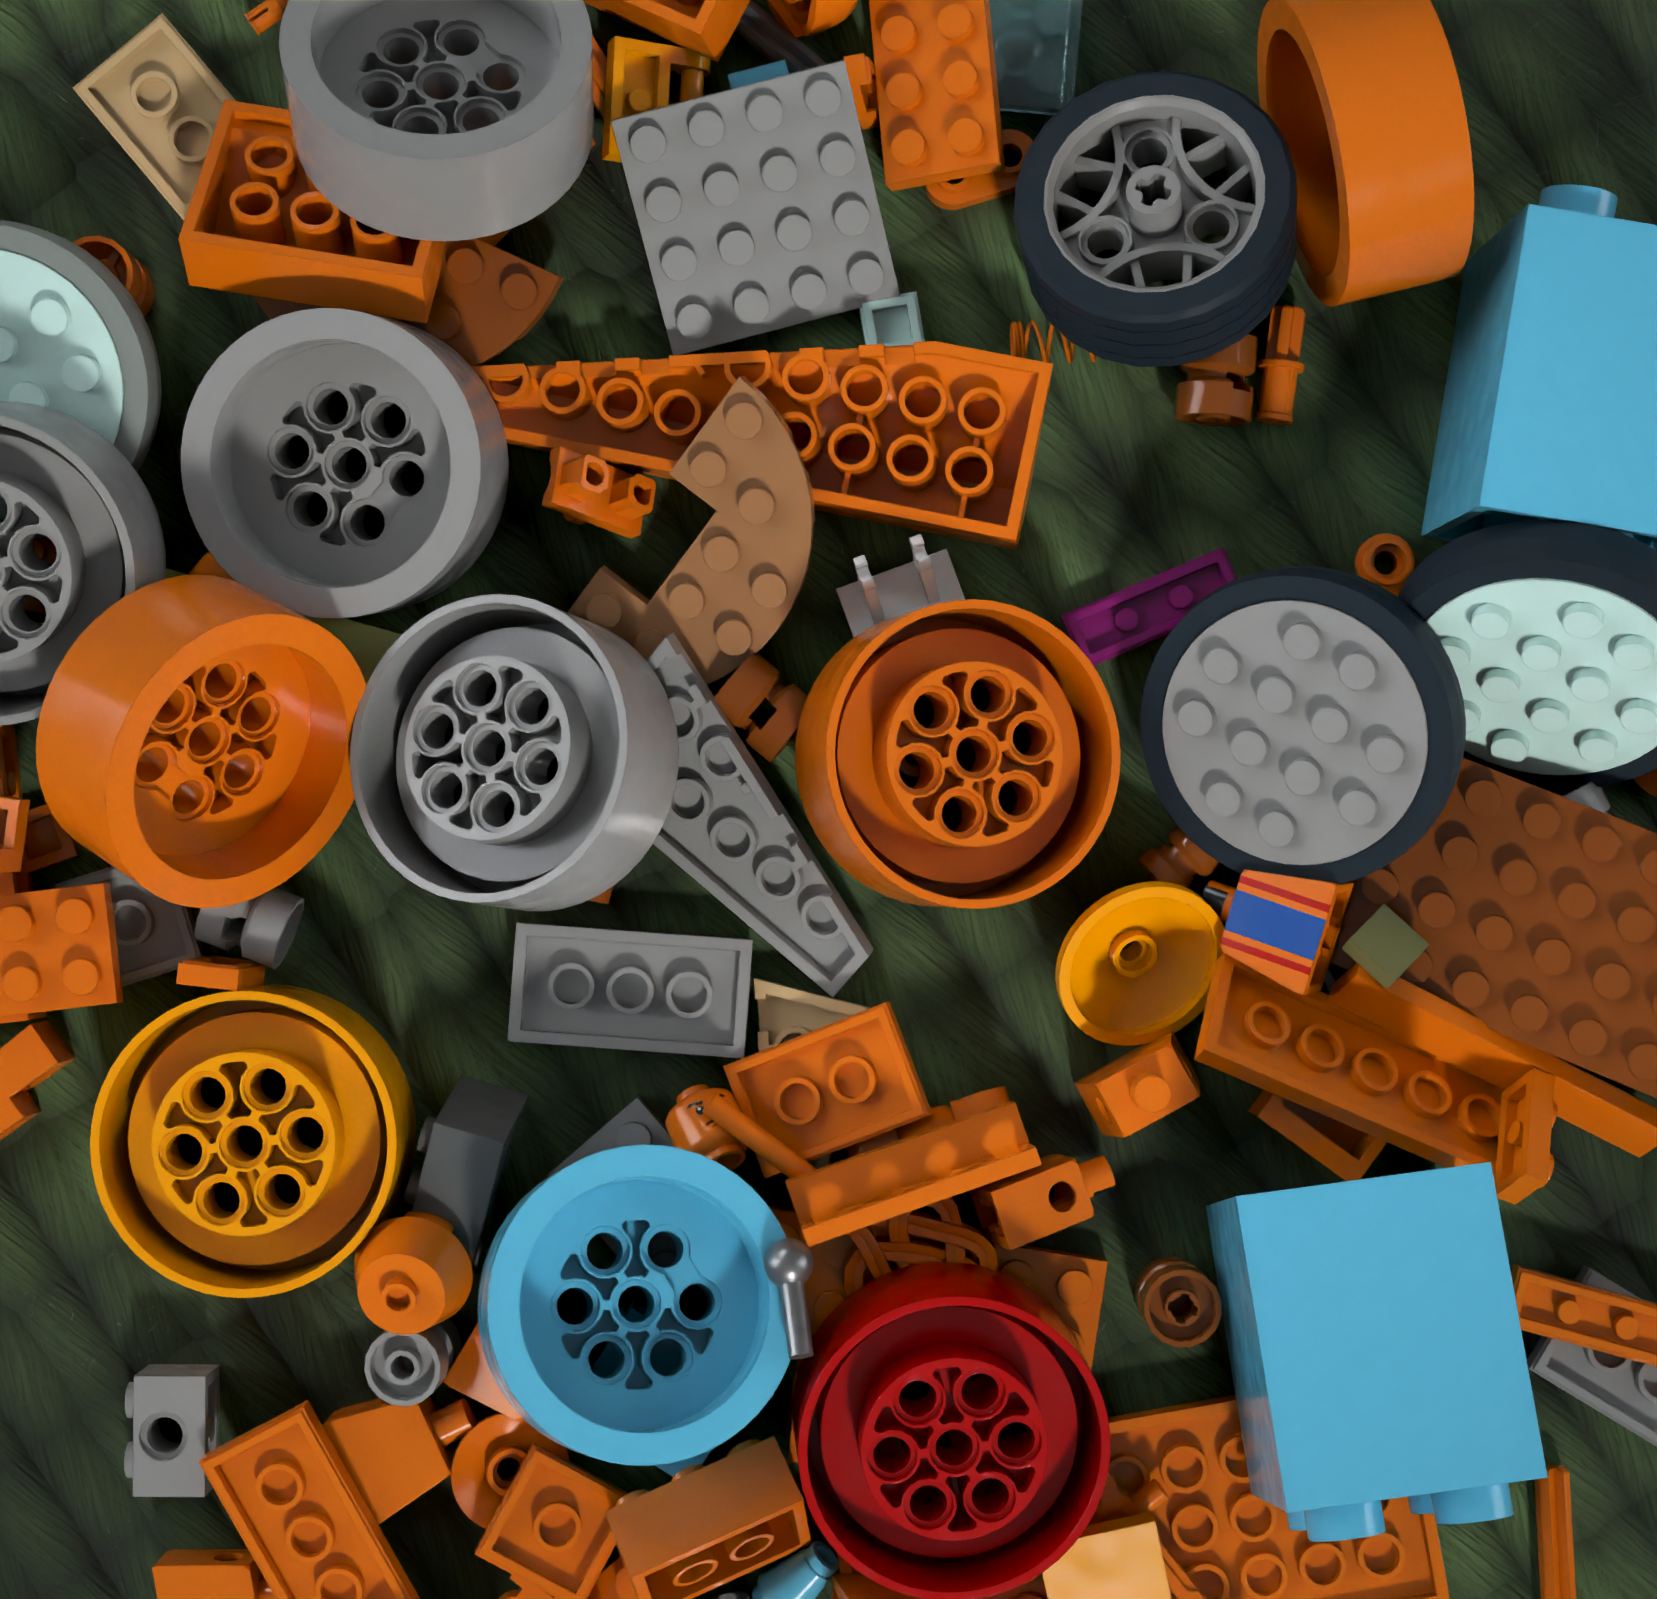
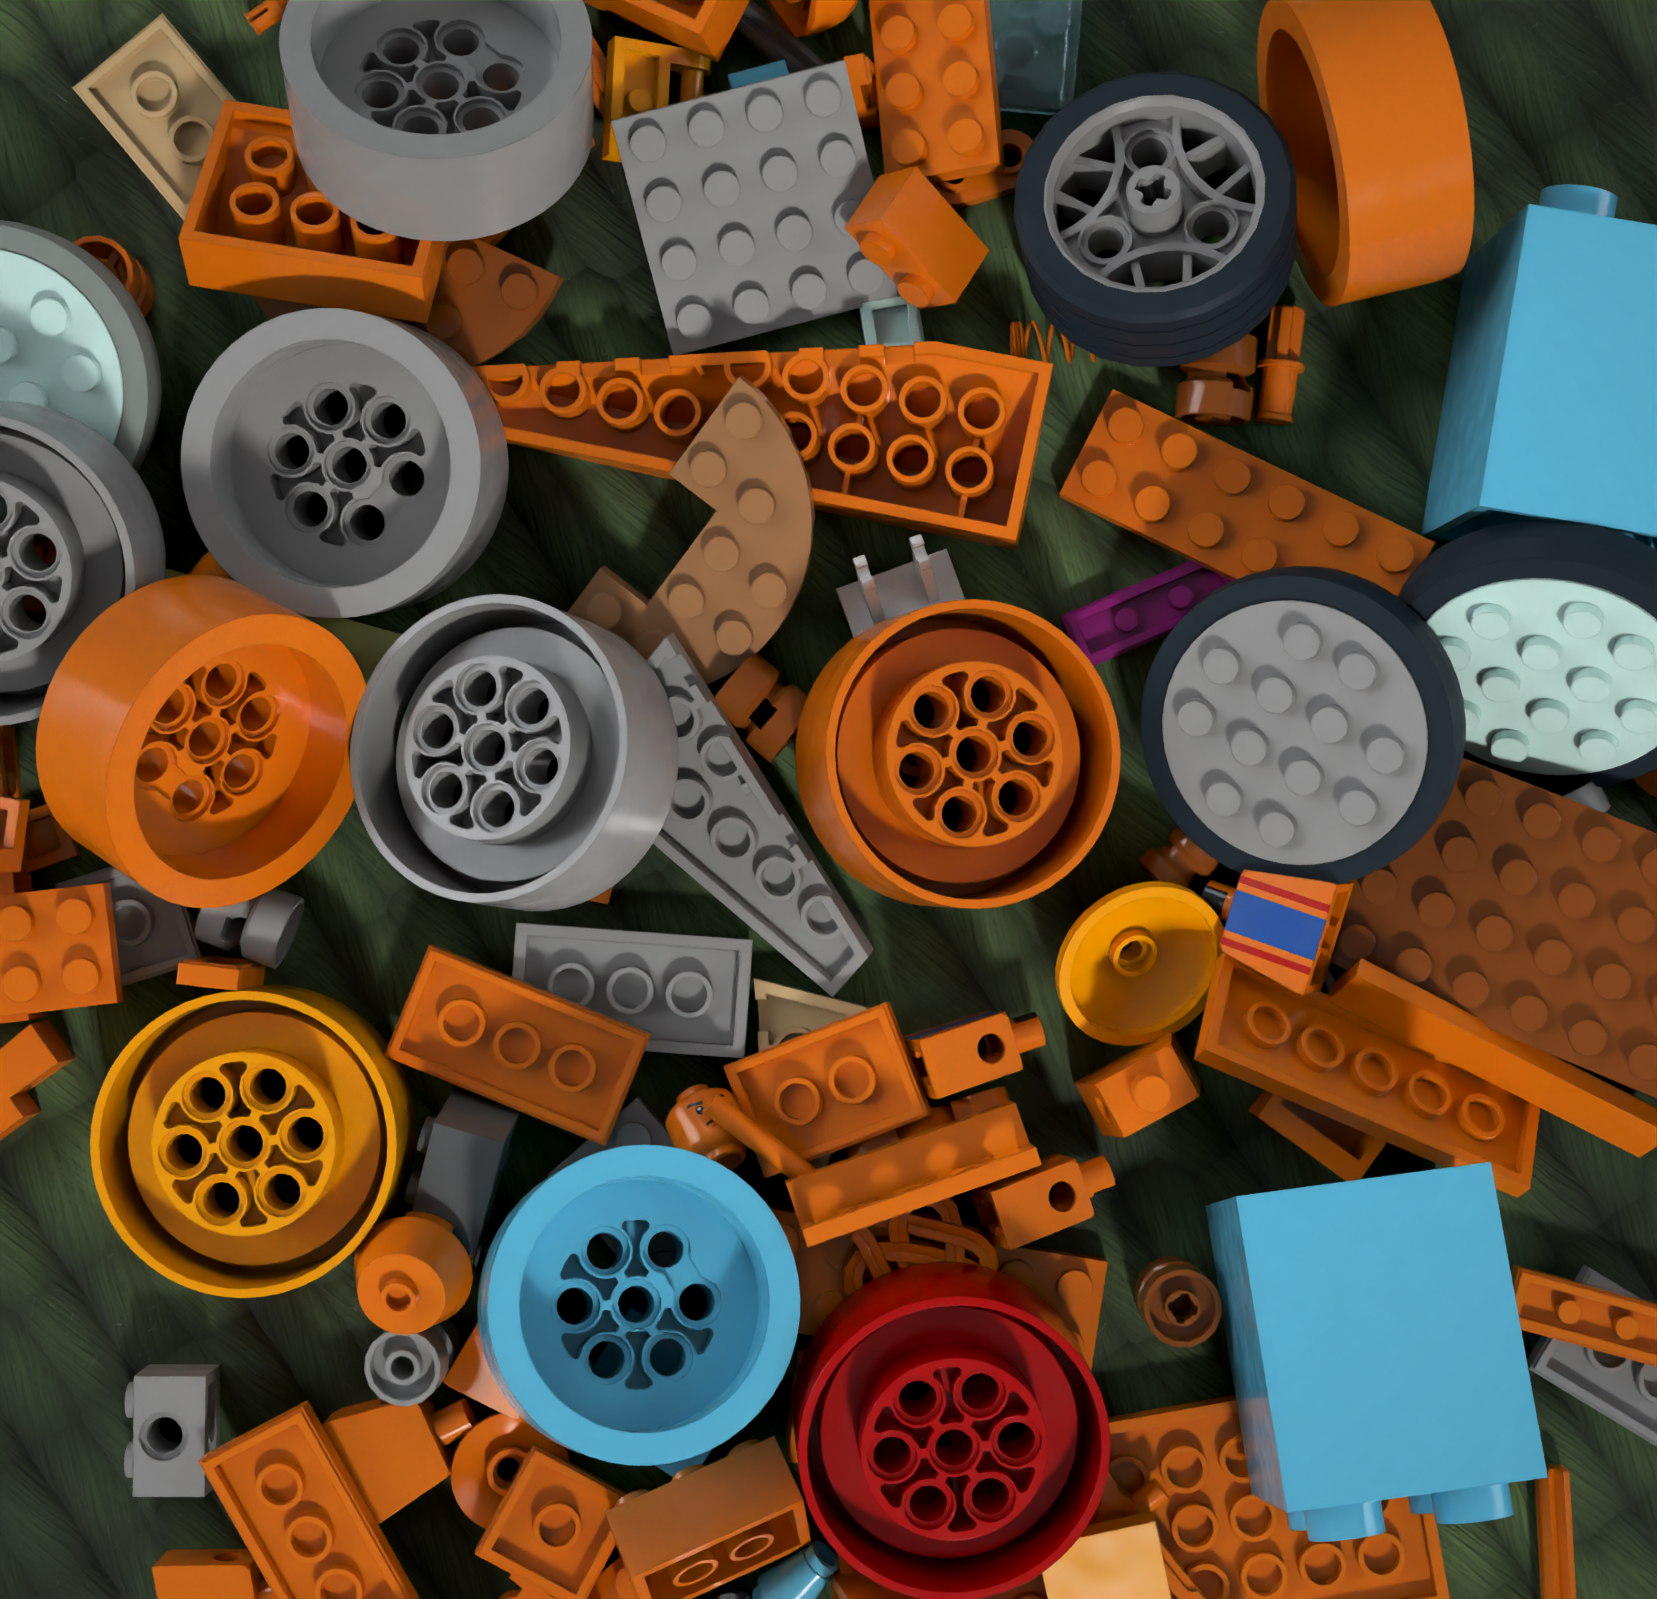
(518, 1044): none -> orange tile
(598, 493): orange hips -> none
(789, 1266): flat silver bar -> none
(916, 238): none -> orange brick
(949, 1056): none -> orange torso
(1227, 504): none -> orange plate
(1385, 946): olive tile -> none
(1525, 1136): orange plate -> none

